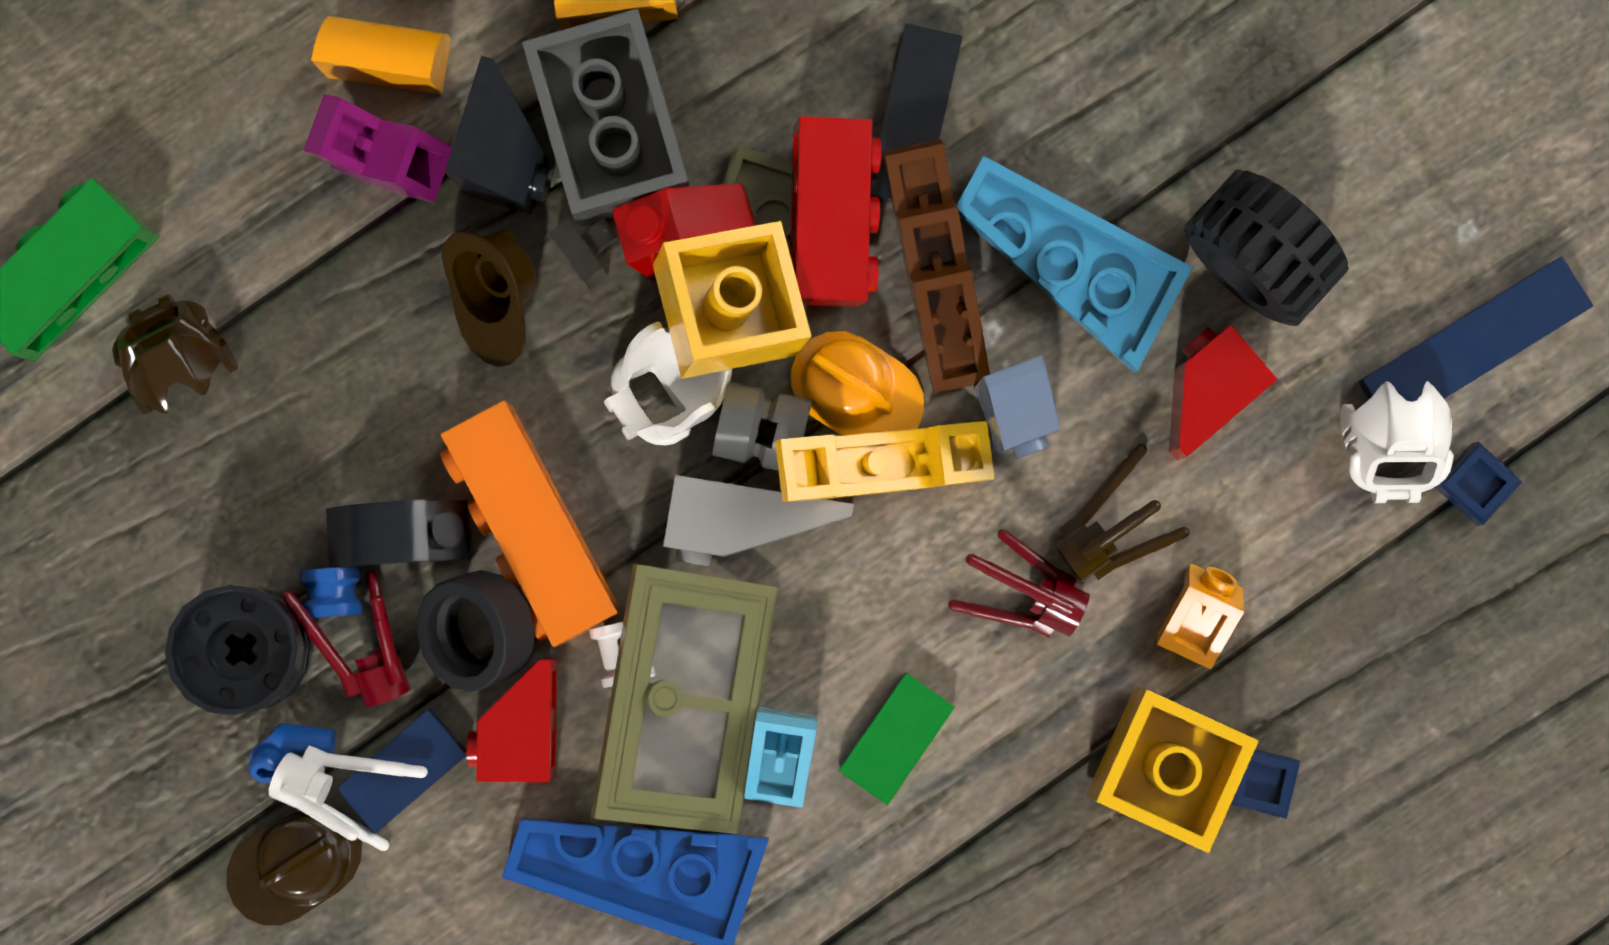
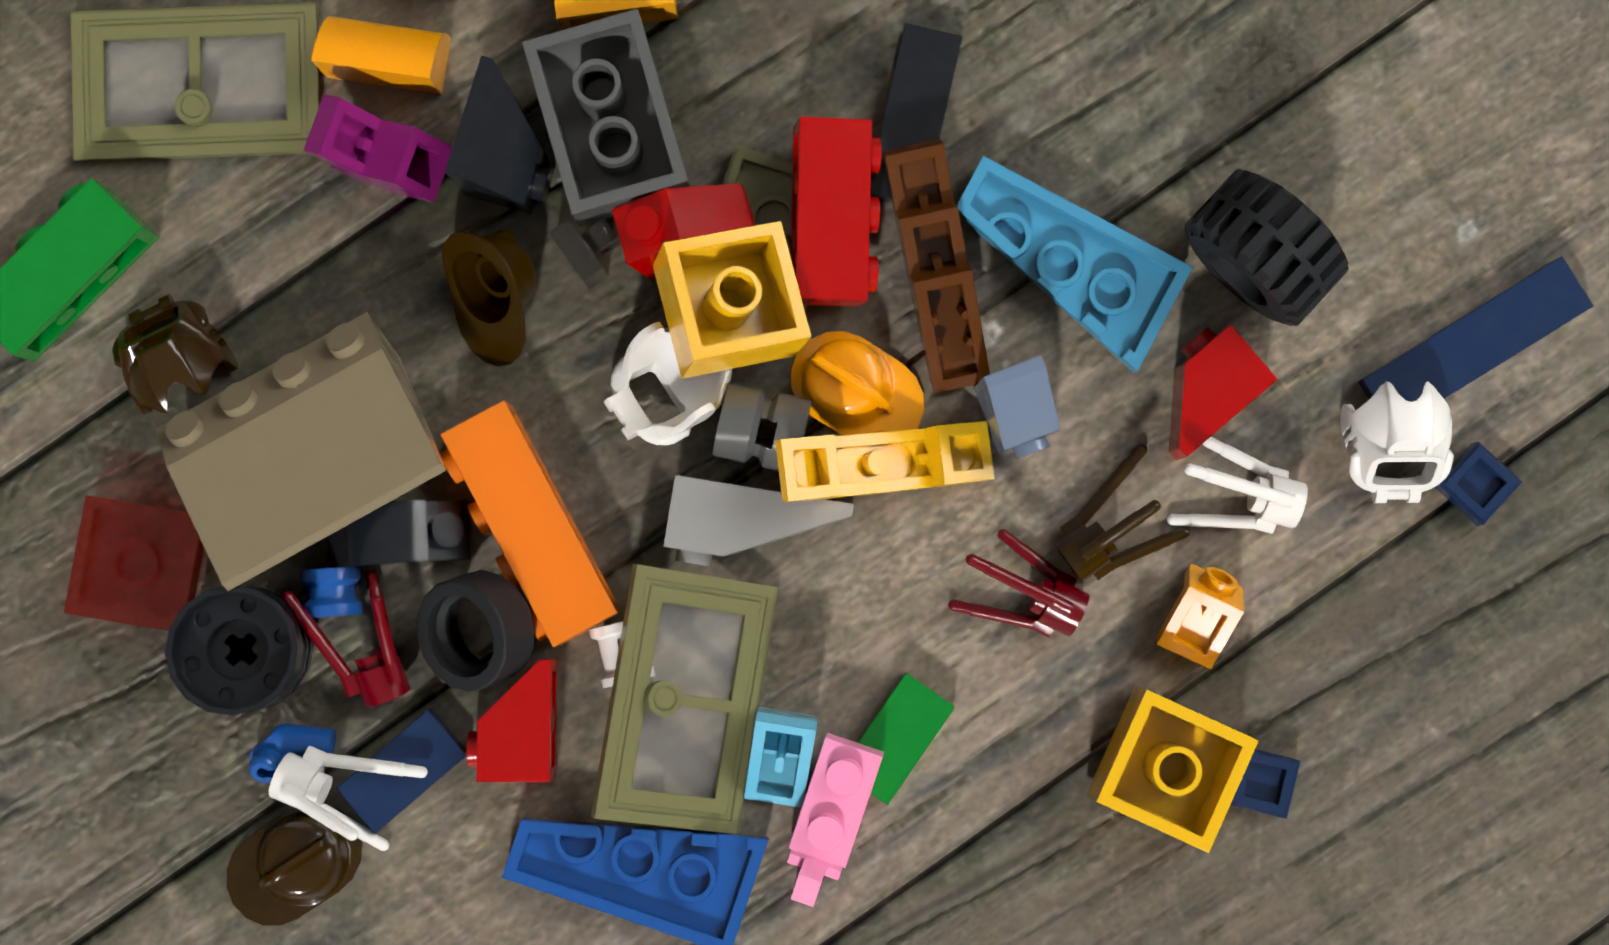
(133, 563): none -> clear red plate
(193, 81): none -> olive door
(299, 450): none -> dark tan slope
(831, 813): none -> bright pink hinge
(1272, 496): none -> white plant

